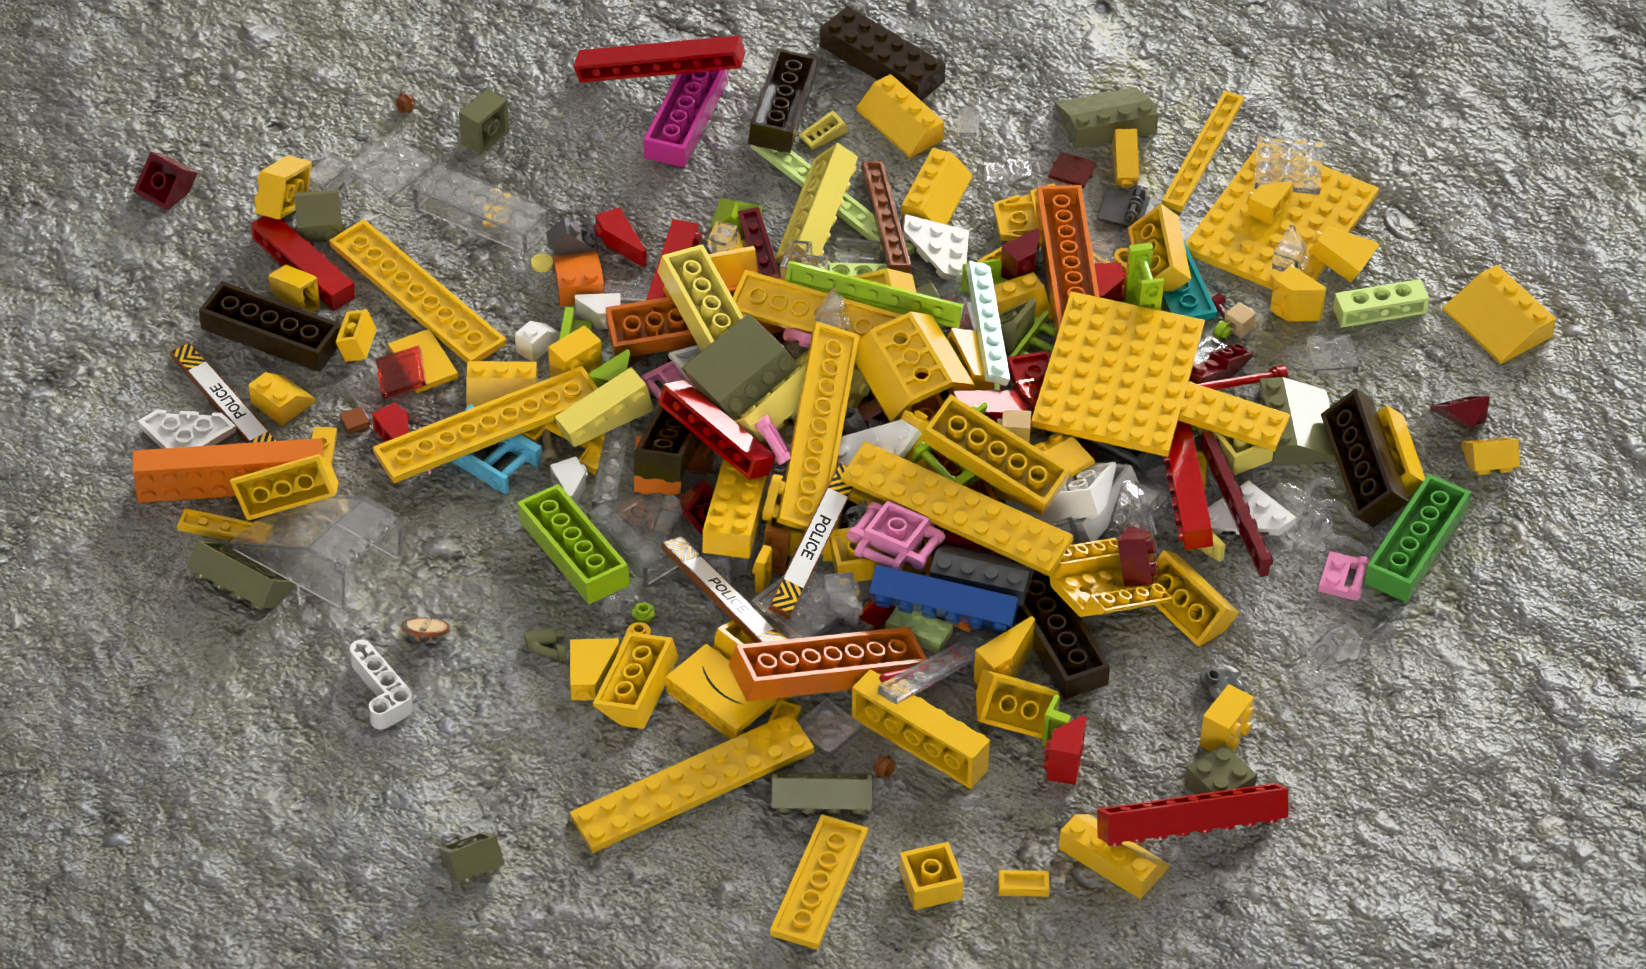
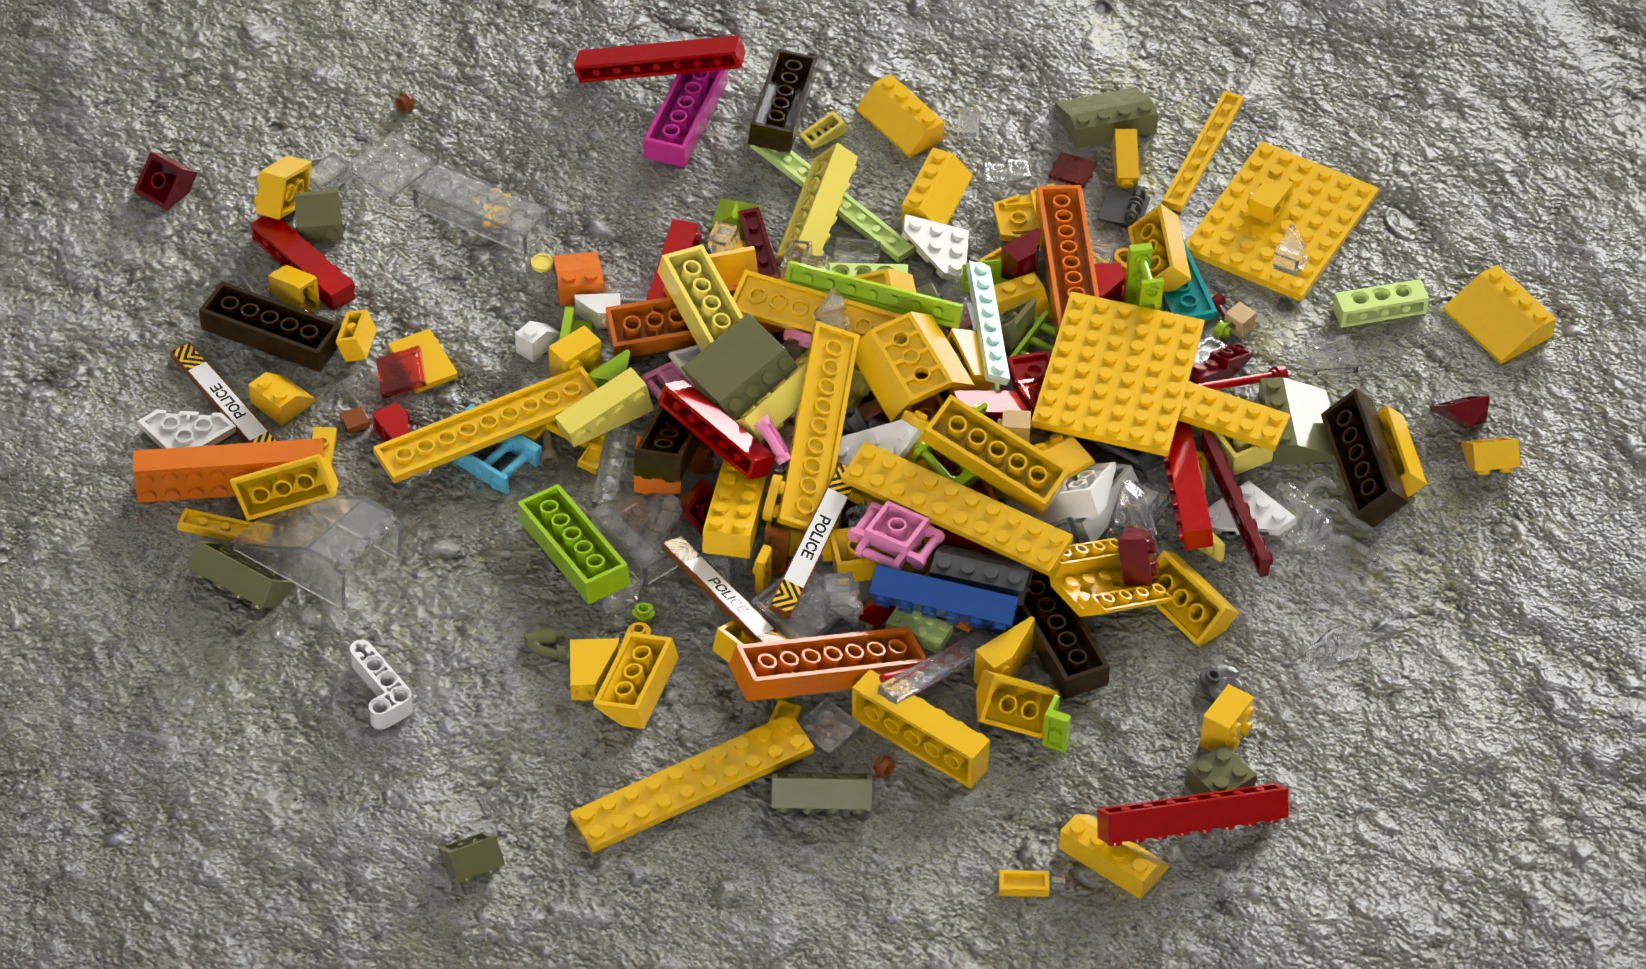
(417, 292): yellow plate -> none
(425, 627): piece -> none
(484, 121): olive brick -> none
(496, 379): yellow slope -> none
(570, 238): dark grey slope -> none
(570, 477): white slope -> none
(619, 235): red slope -> none
(713, 694): yellow panel -> none
(819, 882): yellow plate -> none
(881, 52): dark brown brick -> none
(886, 216): dark orange tile -> none
(931, 875): yellow brick -> none
(1065, 751): red slope -> none
(1289, 161): clear plate -> none
(1297, 296): yellow slope -> none
(1336, 574): bright pink plate -> none
(1342, 251): yellow slope -> none
(1417, 538): bright green brick -> none

